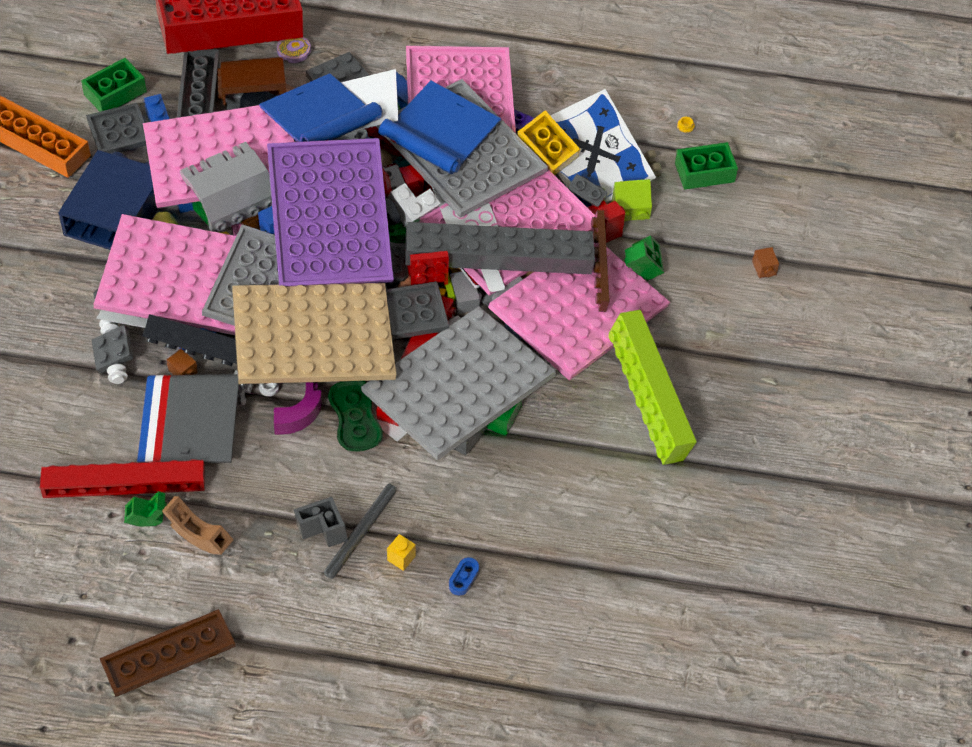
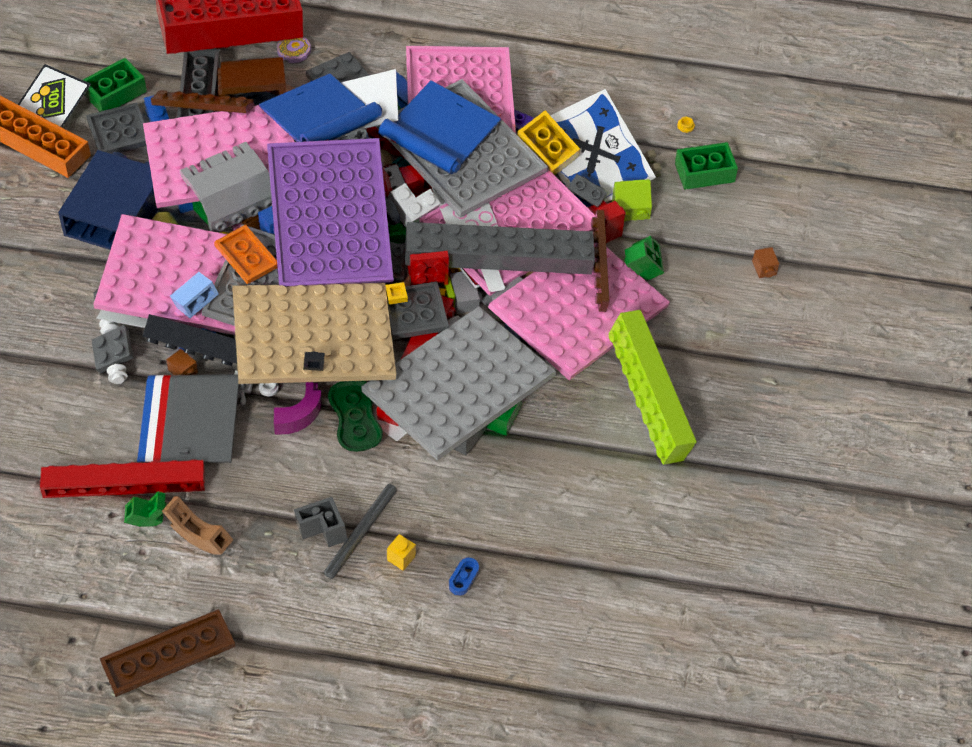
(54, 95): none -> sticker
(194, 294): none -> light blue brick
(203, 102): none -> reddish brown plate
(246, 254): none -> orange plate
(313, 361): none -> black plate
(396, 293): none -> yellow plate

